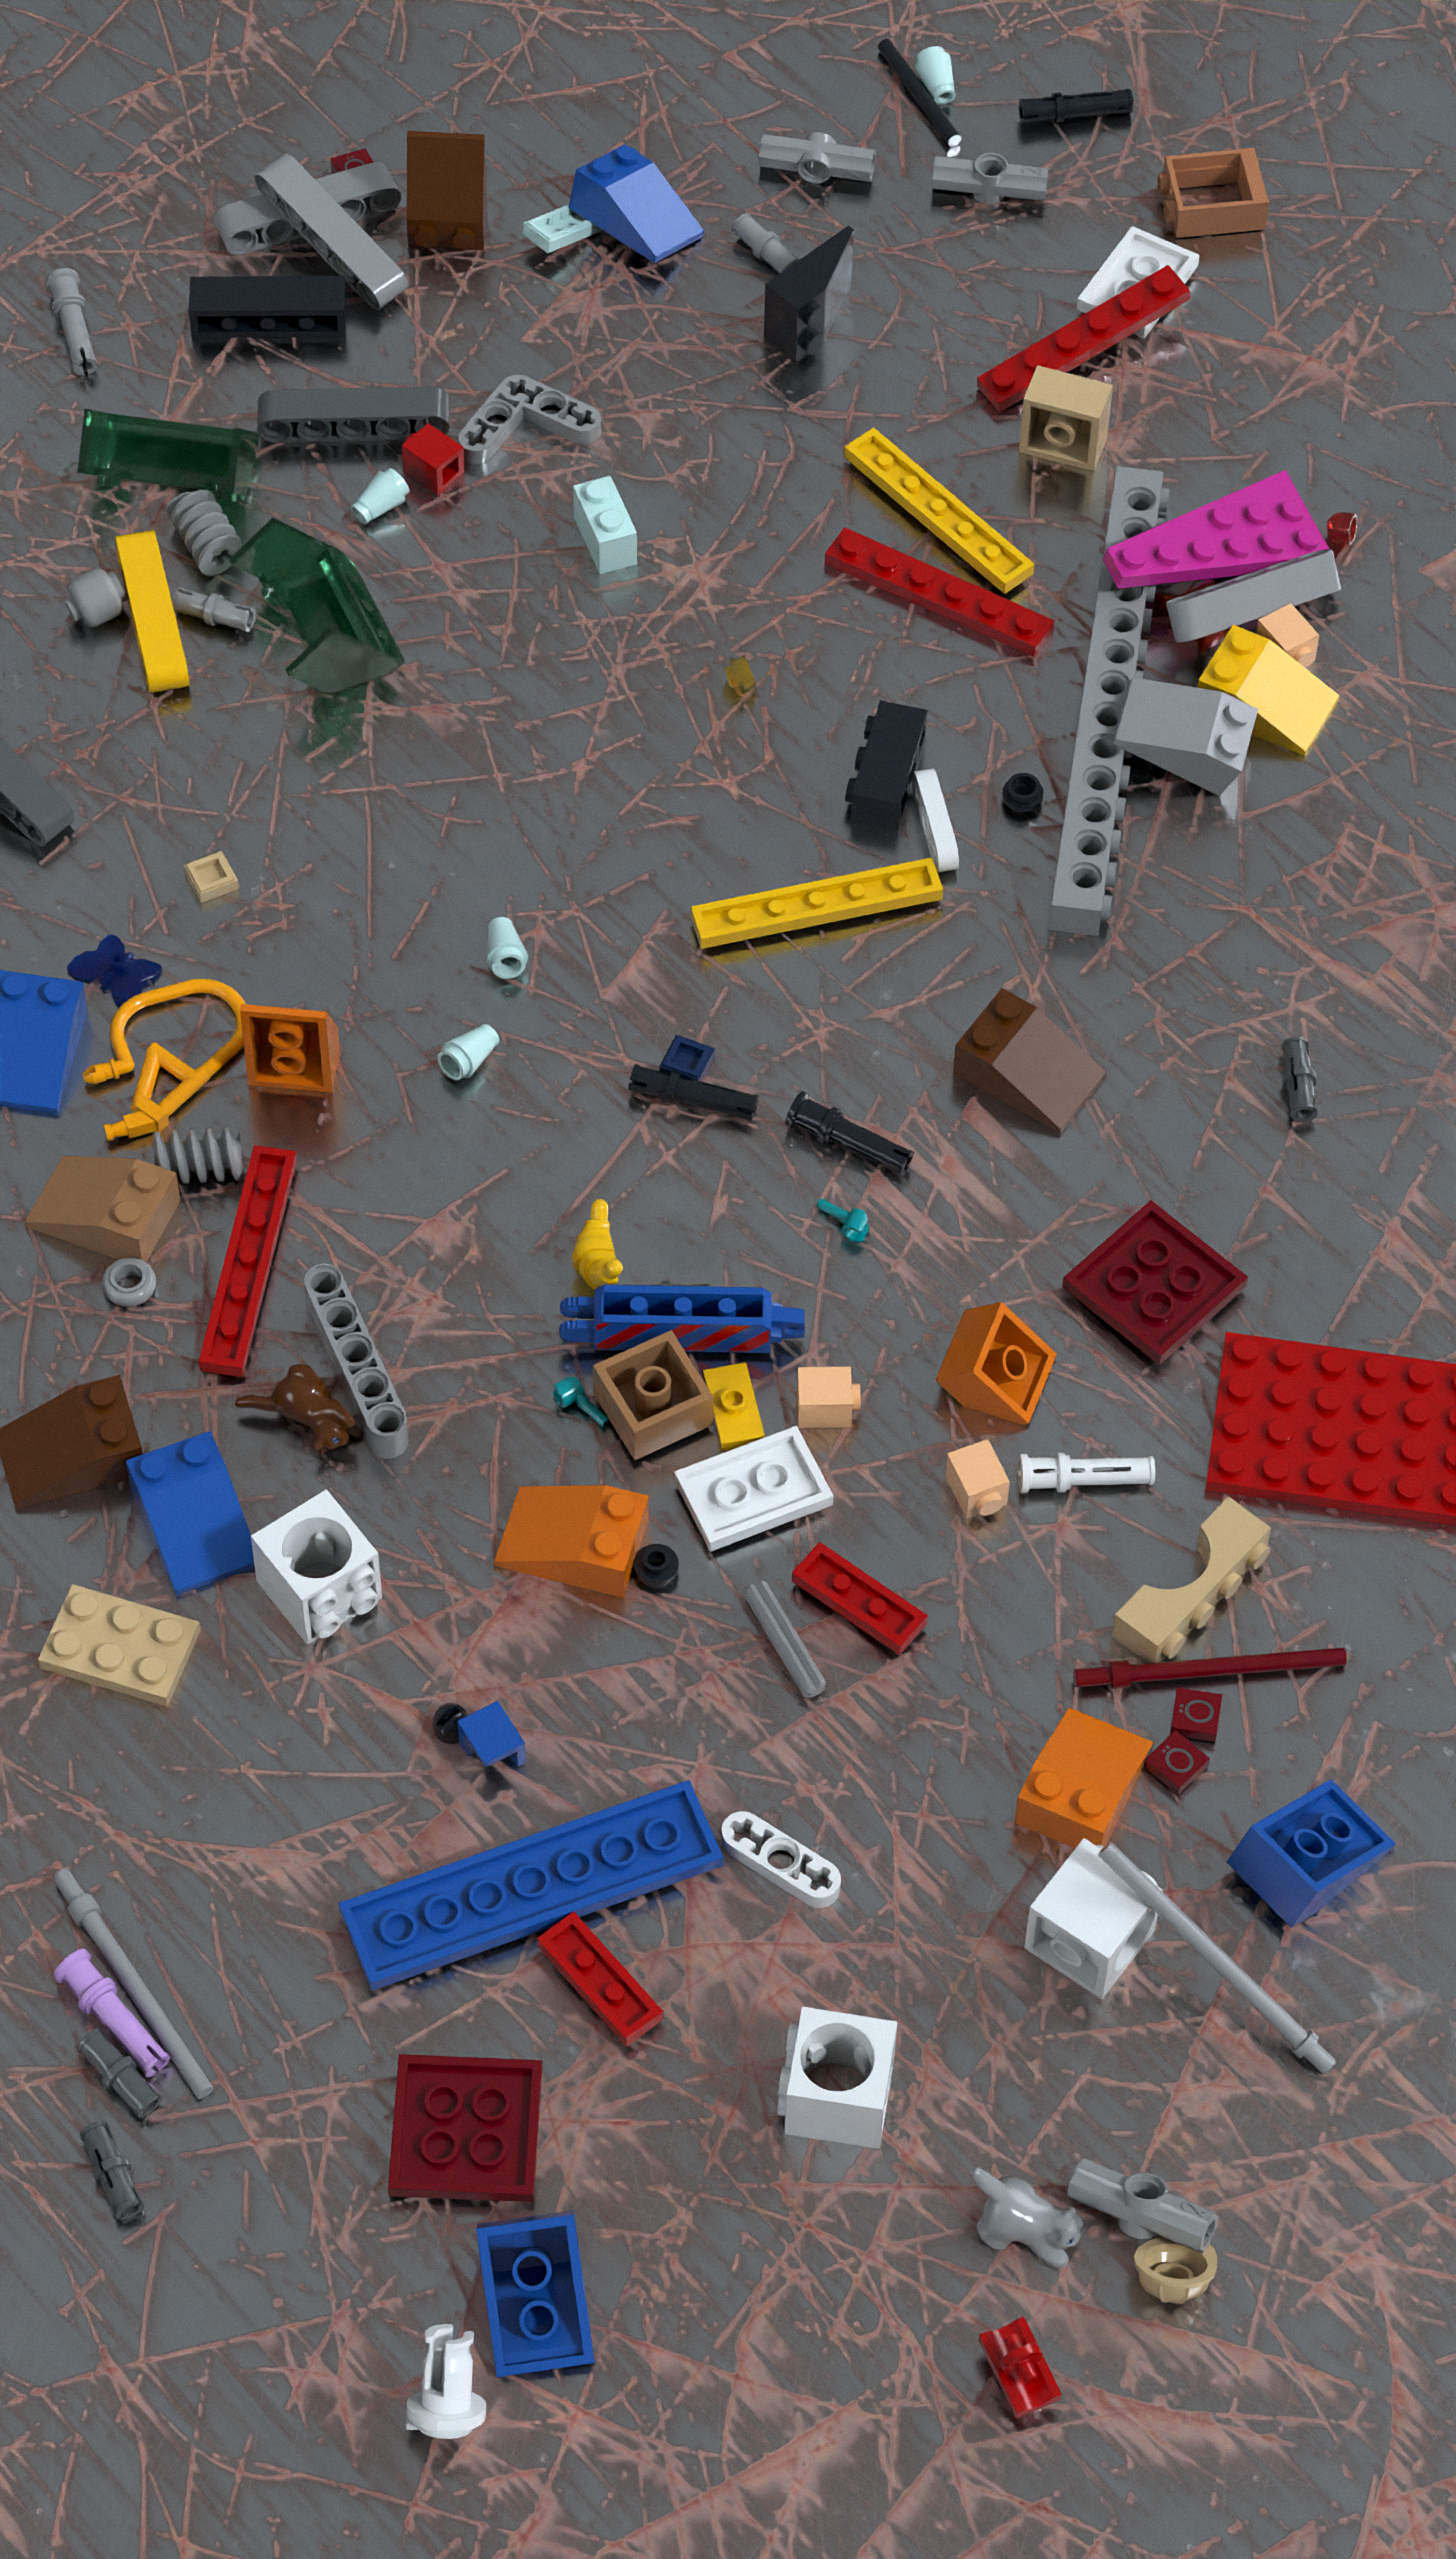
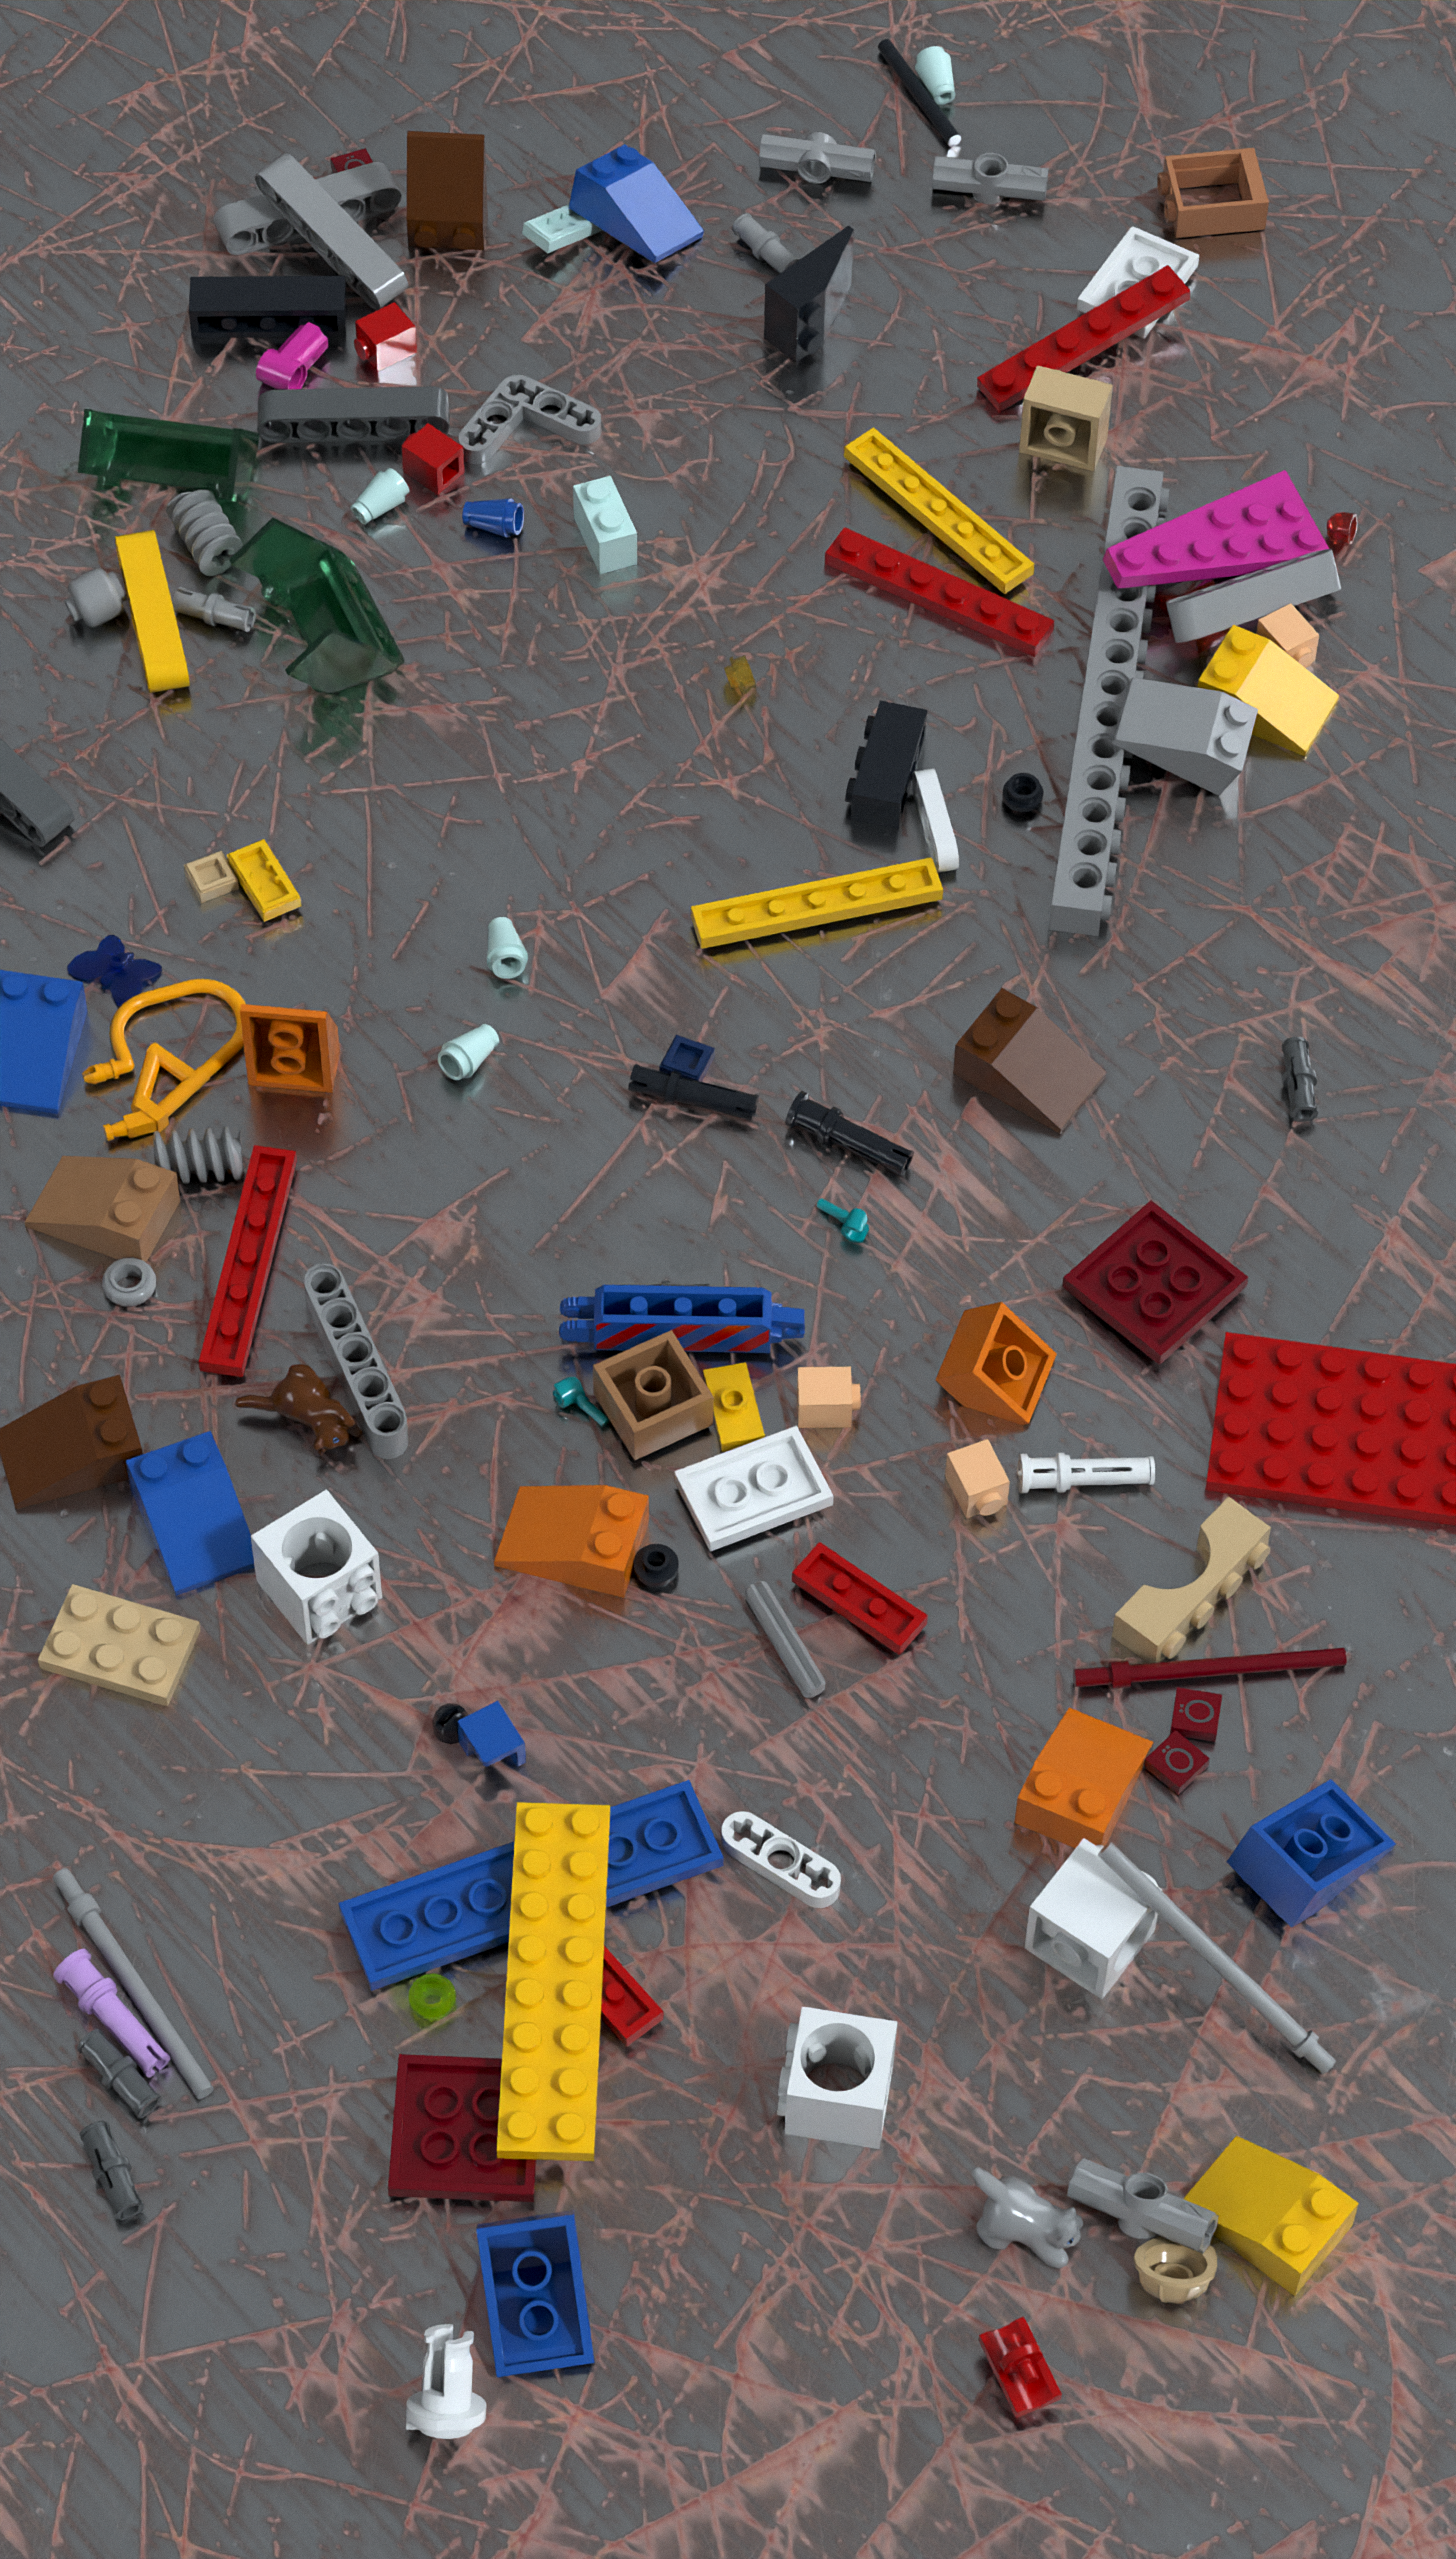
(69, 309): light grey pin -> none
(264, 880): none -> yellow plate
(289, 364): none -> dark pink piece
(385, 337): none -> red brick
(427, 1985): none -> clear neon green plate
(495, 516): none -> blue cone
(554, 1982): none -> yellow plate
(594, 1250): yellow piece -> none
(1070, 106): black pin -> none
(1274, 2211): none -> yellow slope

